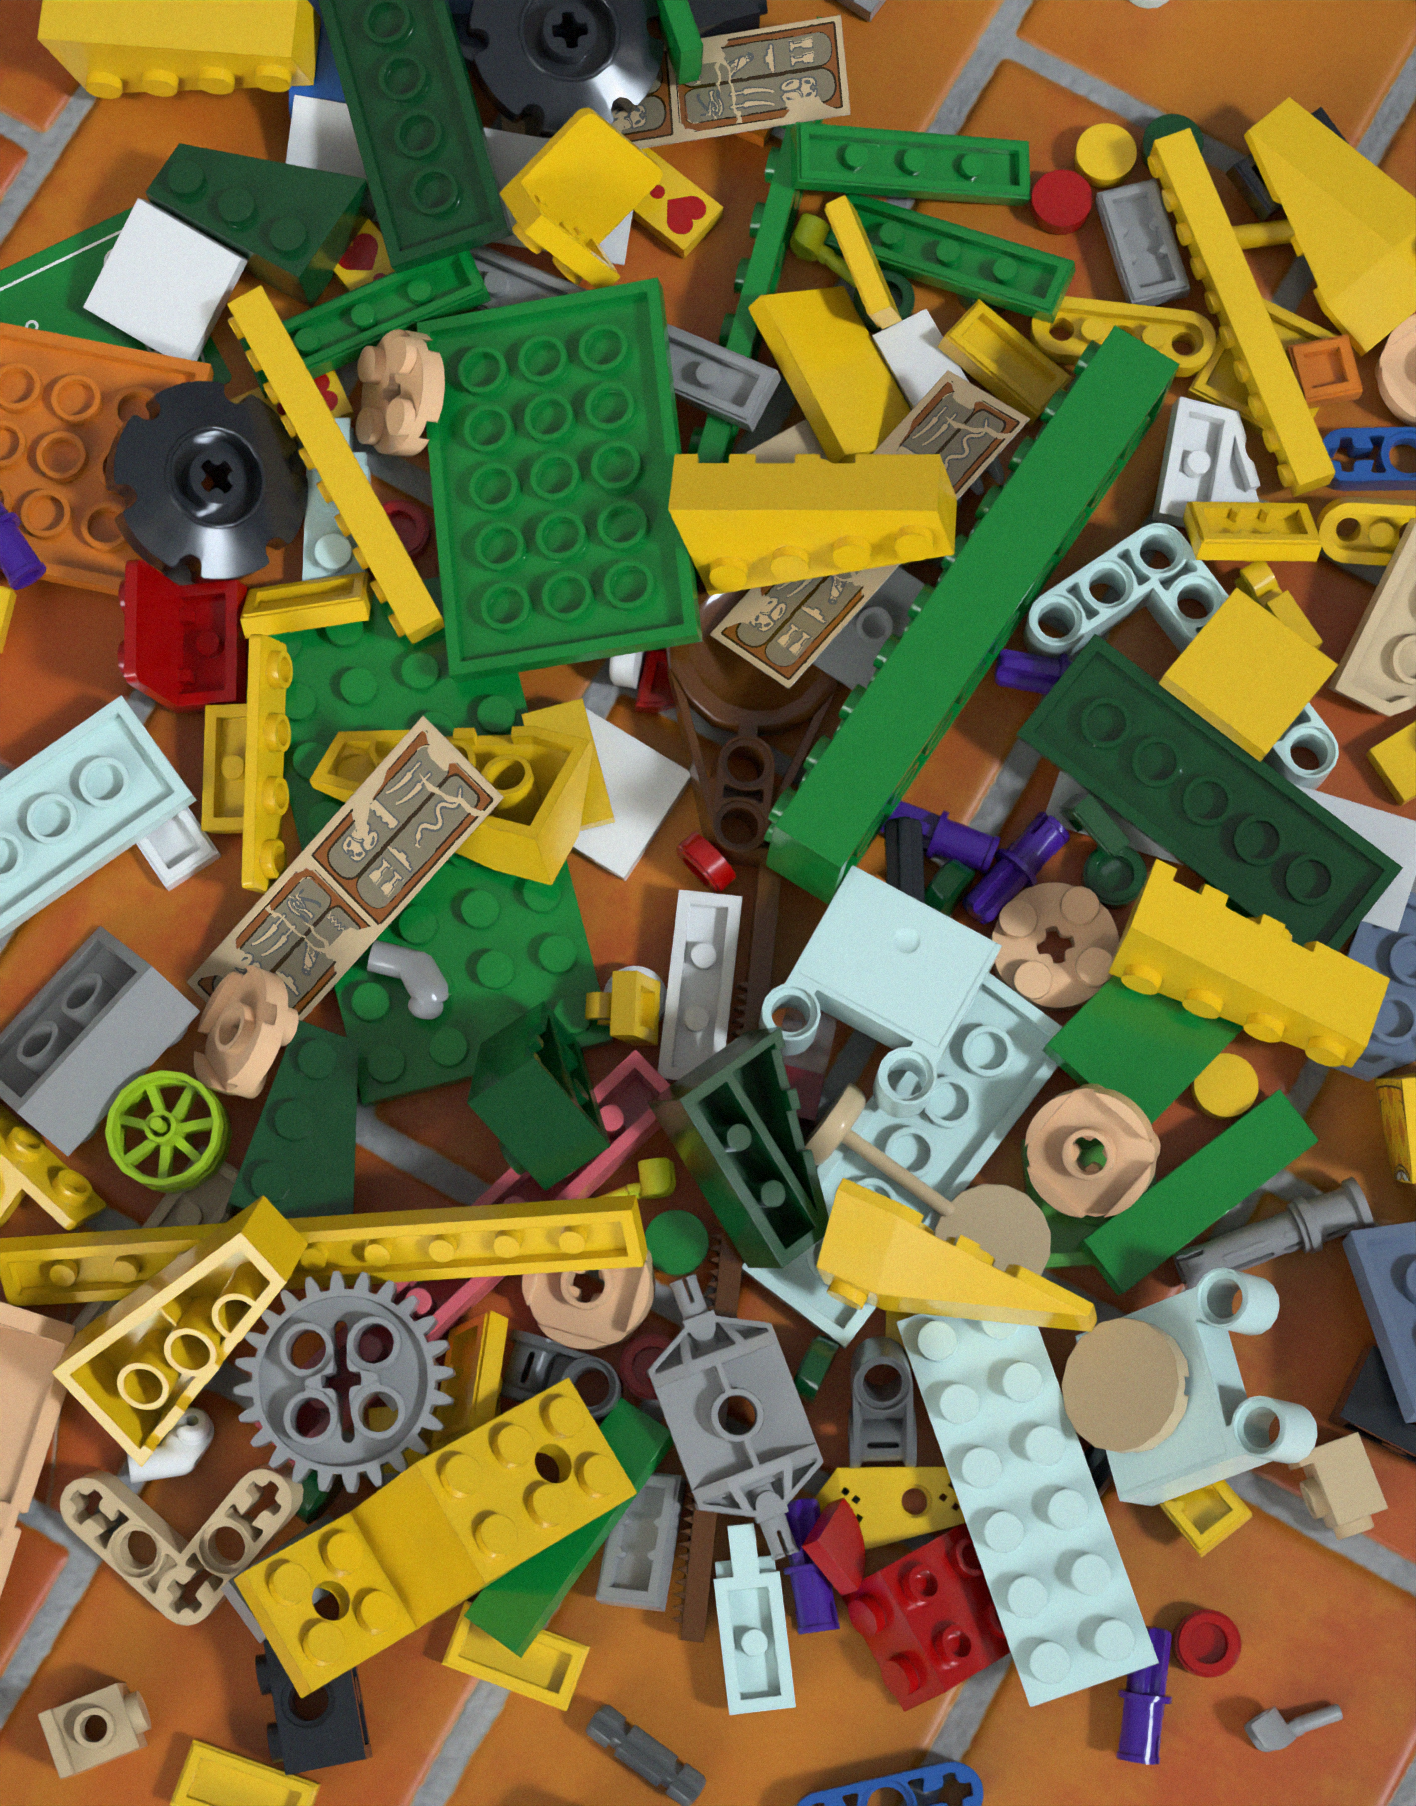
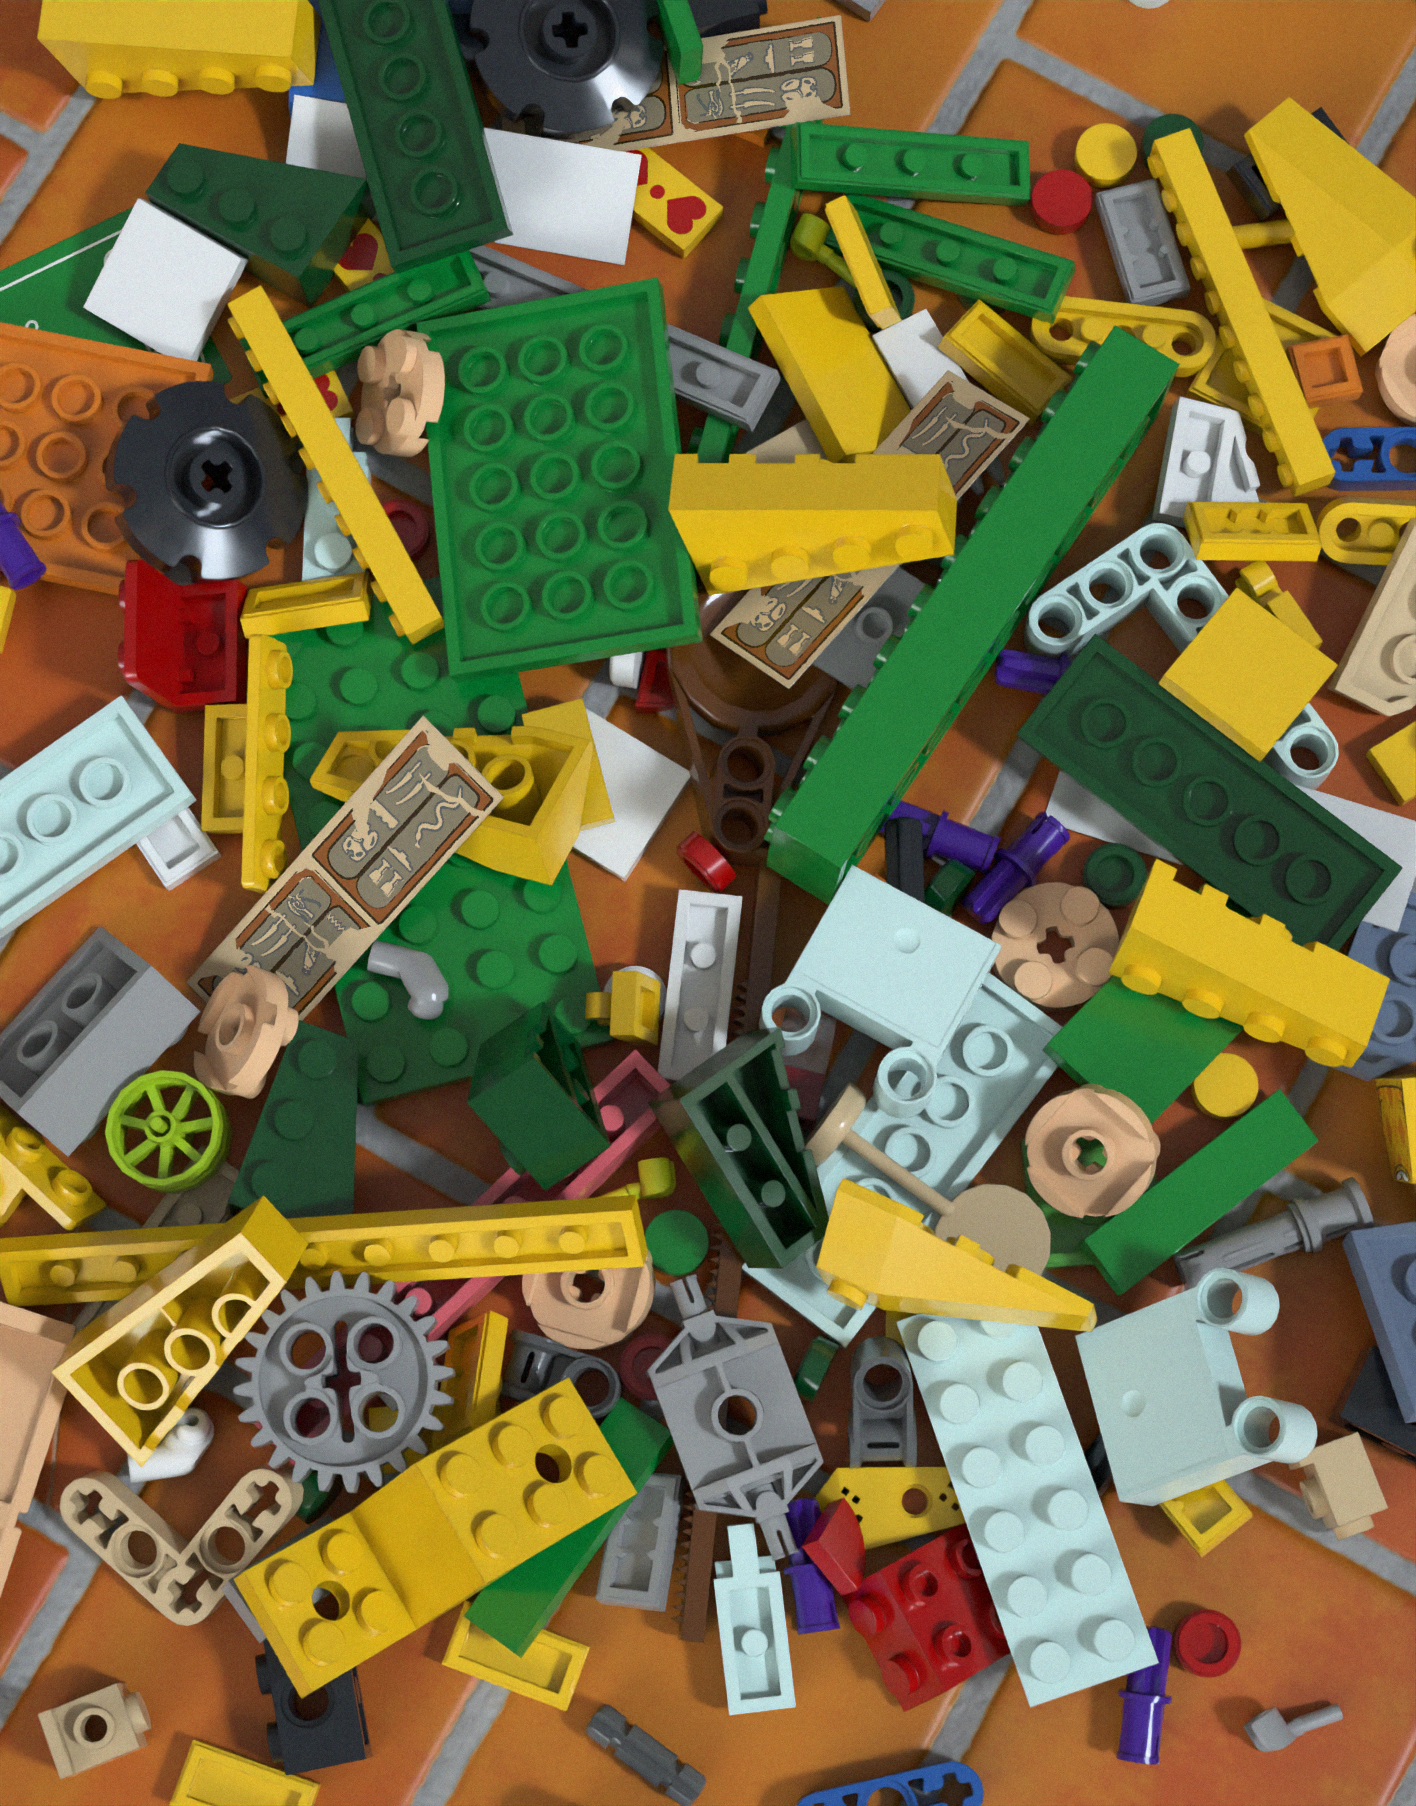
(579, 194): yellow bracket -> none
(1086, 813): dark green tile -> none
(1125, 1386): tan tile -> none

